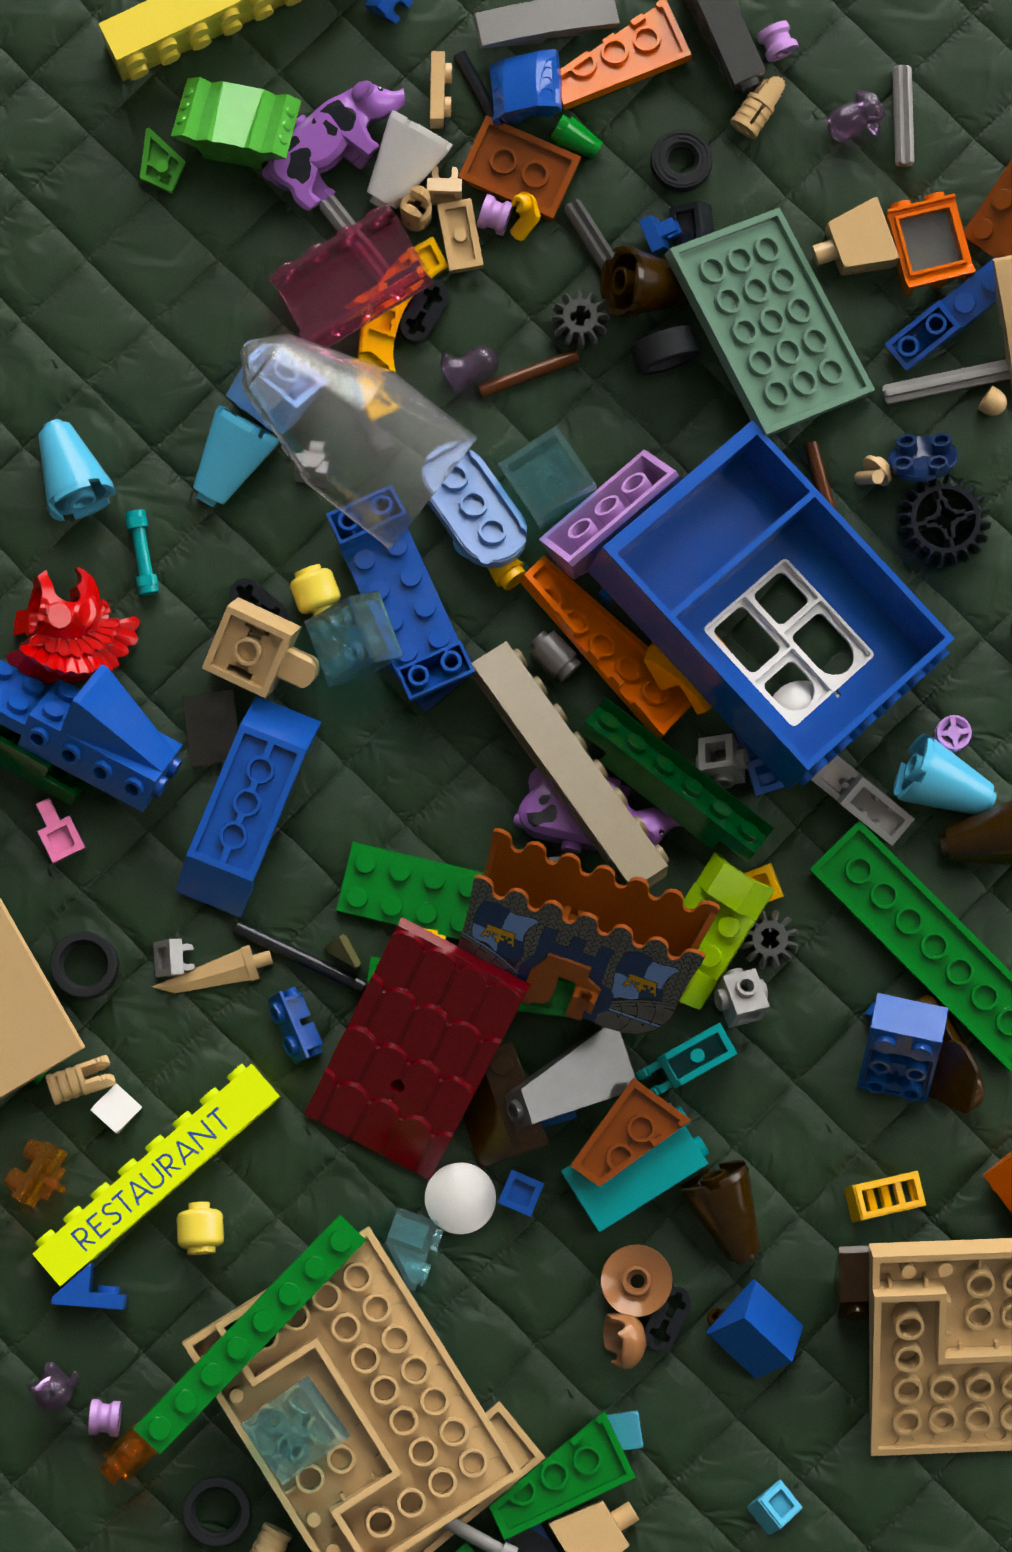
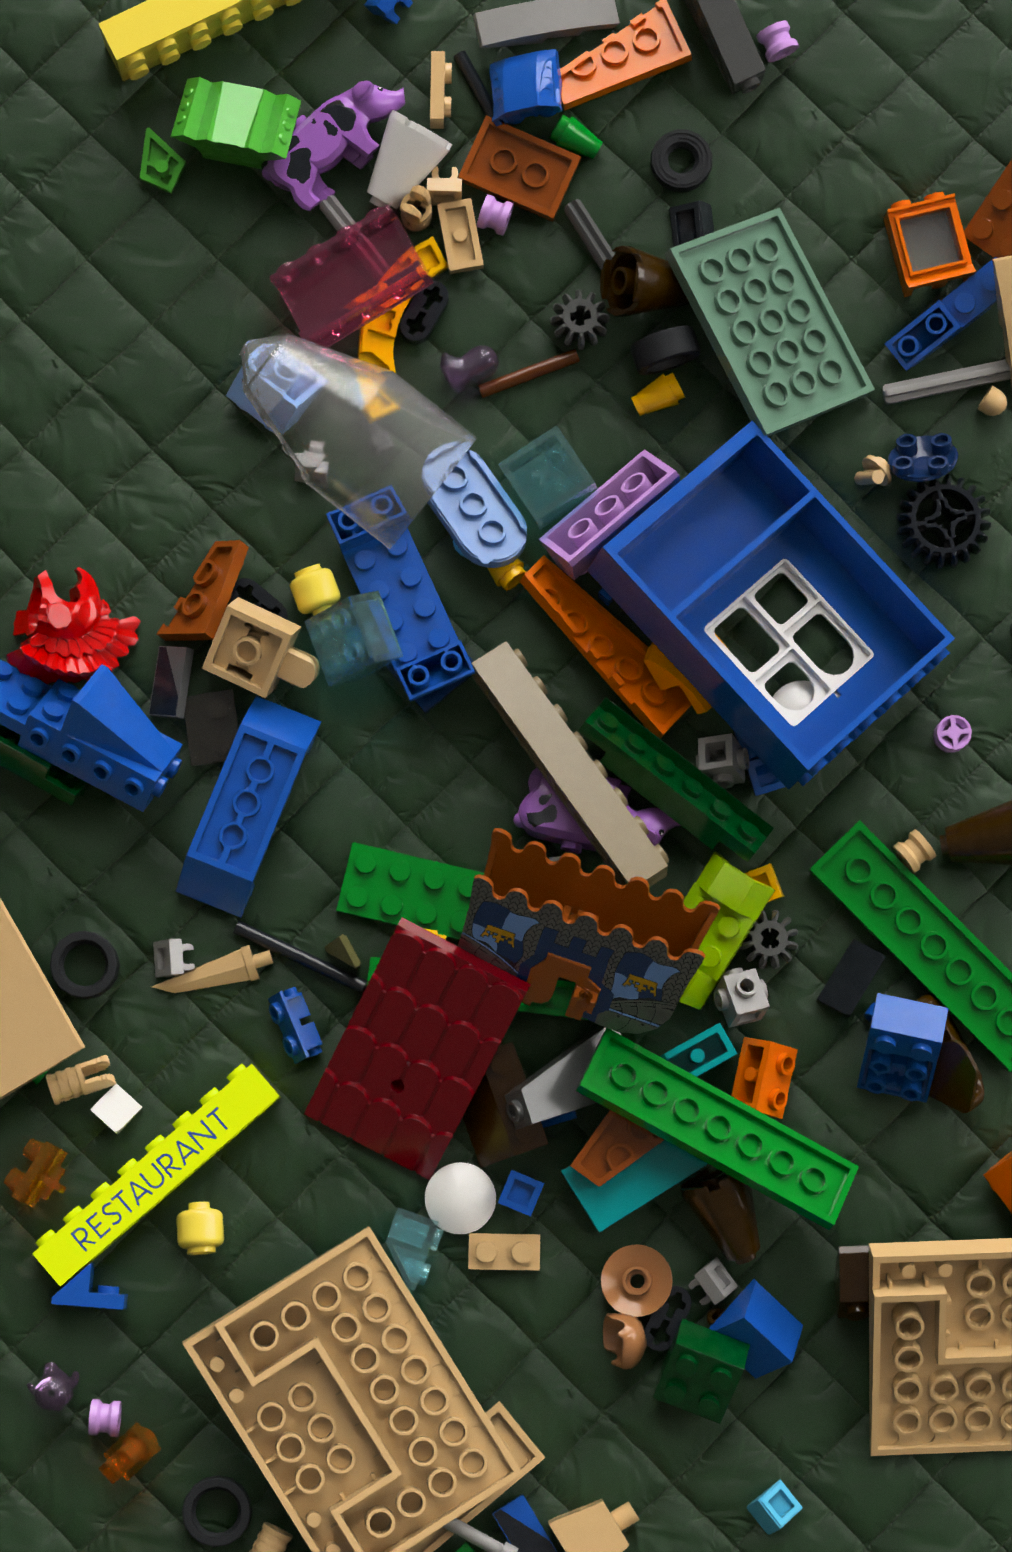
(59, 836): bright pink plate -> none
(71, 473): medium azure cone -> none
(137, 524): teal bar -> none
(171, 682): none -> tile
(205, 605): none -> dark orange wing
(230, 455): medium azure cone -> none
(249, 1334): green plate -> none
(295, 1430): clear light blue brick -> none
(504, 1251): none -> tan plate
(528, 213): yellow arm -> none
(554, 655): flat silver brick -> none
(570, 1476): green wing -> none
(627, 1429): medium azure slope -> none
(658, 395): none -> yellow cone
(659, 233): blue tile -> none
(701, 1371): none -> dark green brick
(714, 1281): none -> light grey tile
(717, 1128): none -> green plate
(758, 107): tan hinge -> none
(764, 1076): none -> orange brick
(818, 471): reddish brown bar -> none
(851, 978): none -> black slope
(852, 117): clear purple animal -> none
(856, 1202): yellow slope -> none
(858, 241): tan torso -> none
(863, 799): light grey slope -> none
(903, 115): light grey axle -> none
(914, 851): none -> tan wheel
(942, 780): medium azure cone -> none

